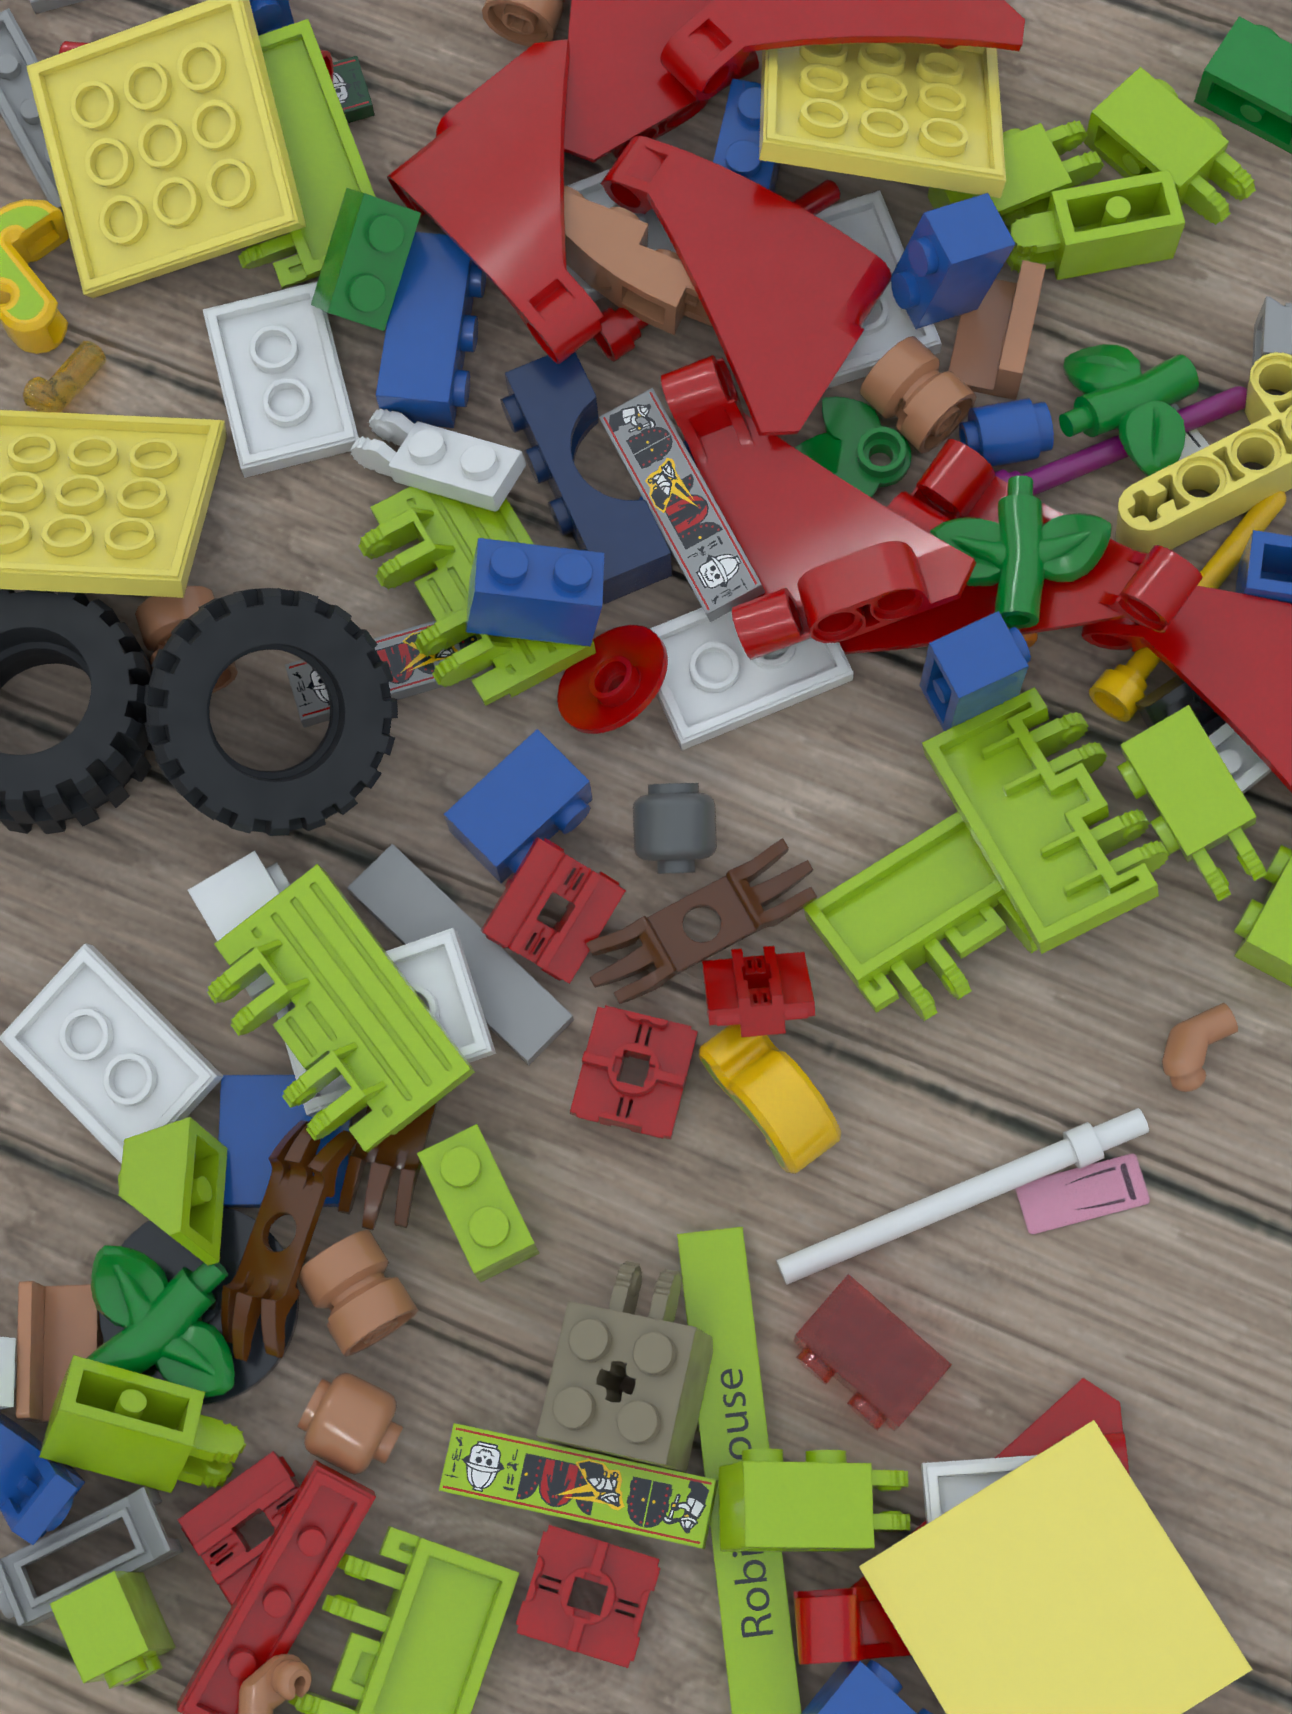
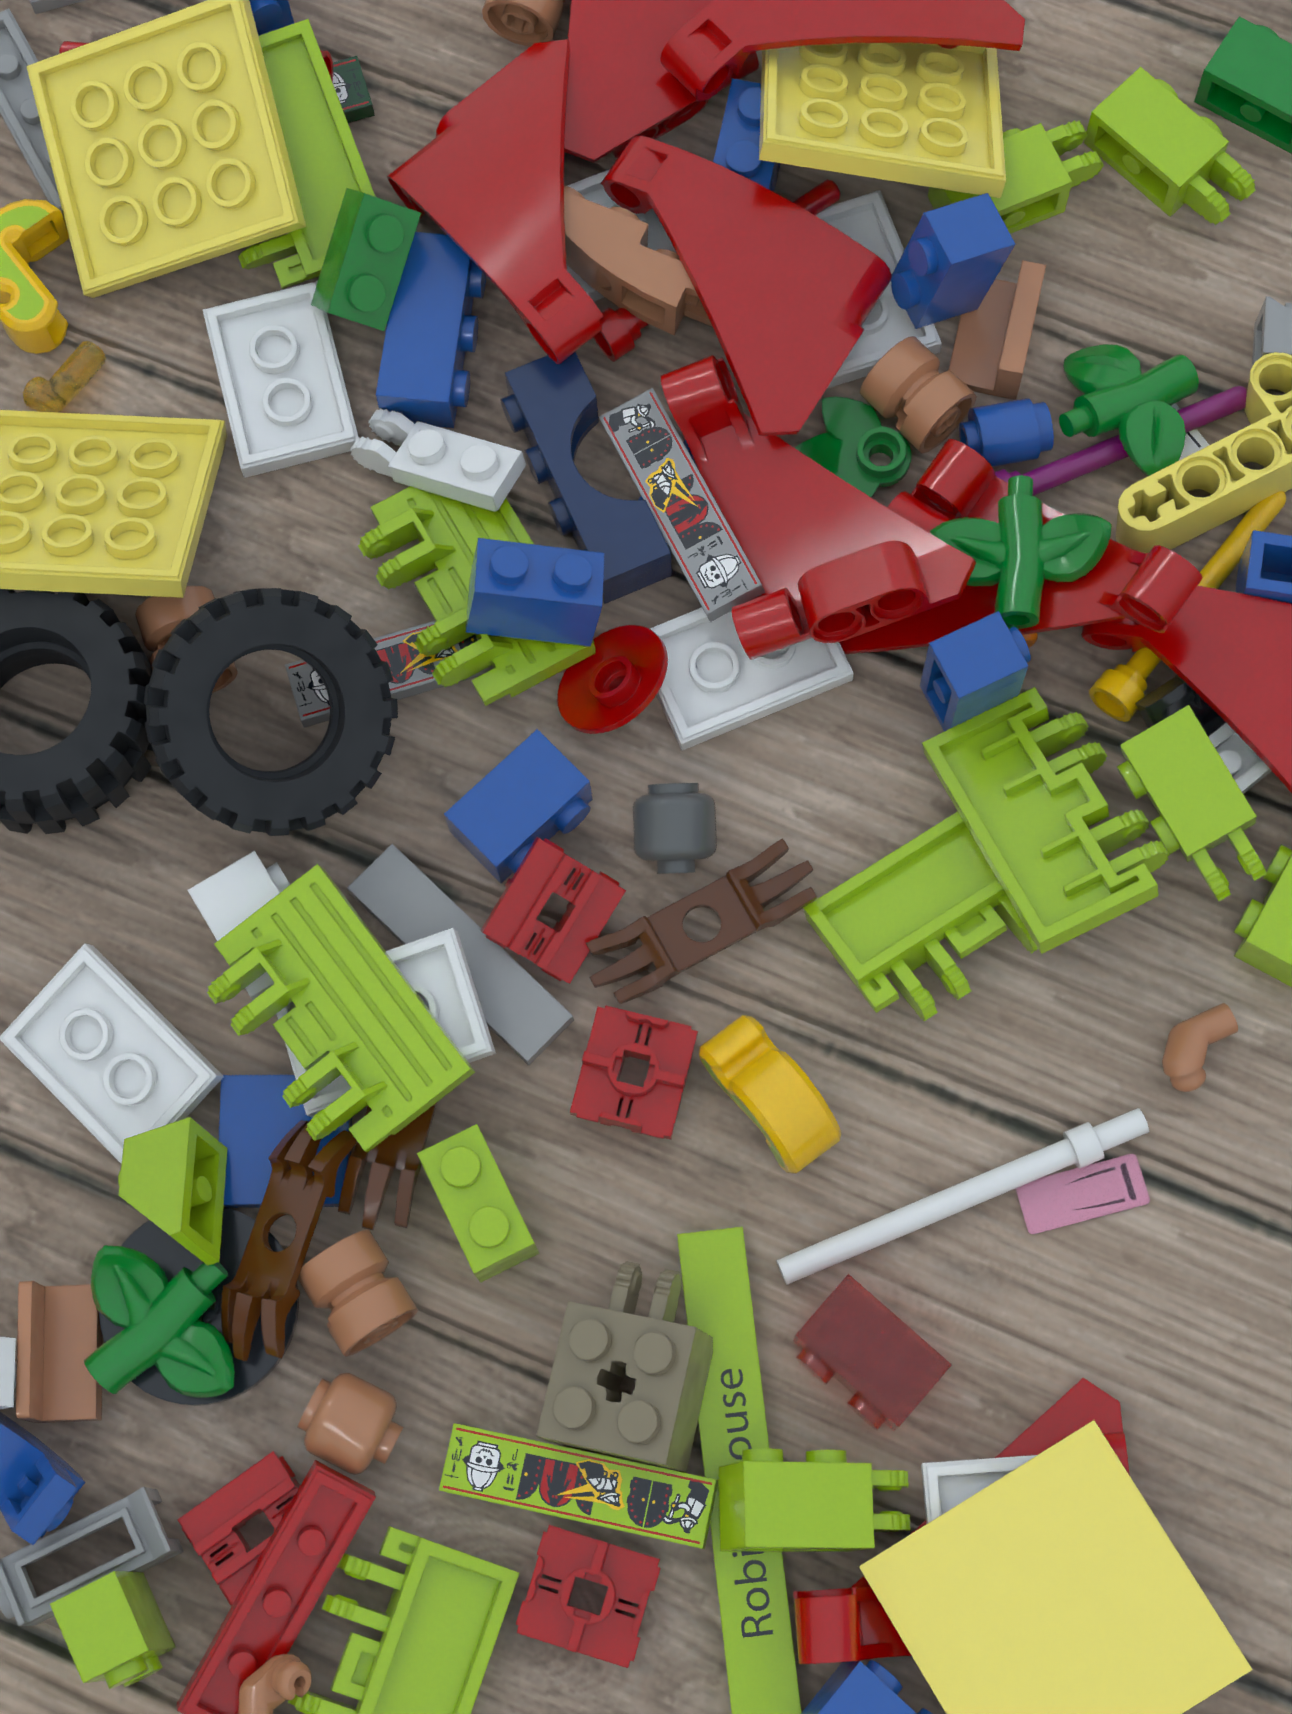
(138, 1429): lime hinge -> none
(758, 991): red piece -> none
(1102, 227): lime hinge -> none

